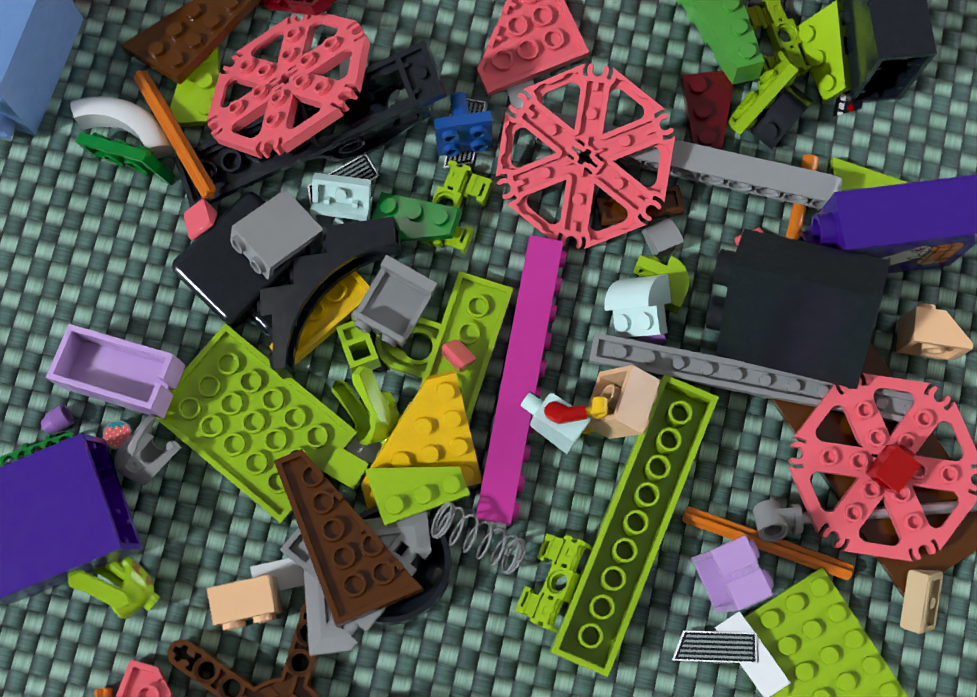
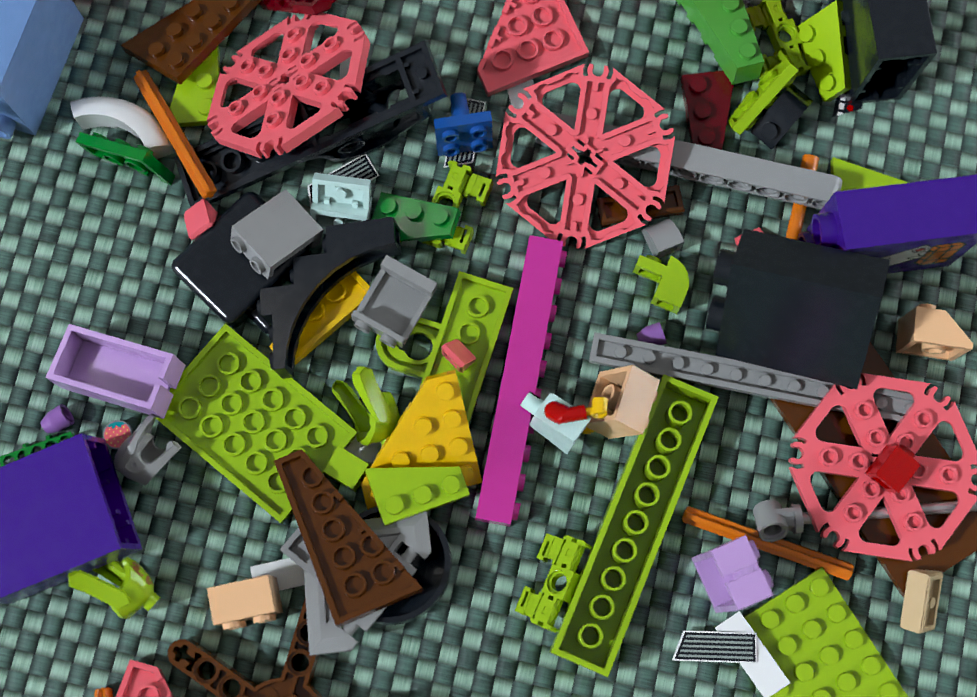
(357, 347): lime brick -> none
(437, 534): light grey piece -> none
(639, 305): light aqua brick -> none

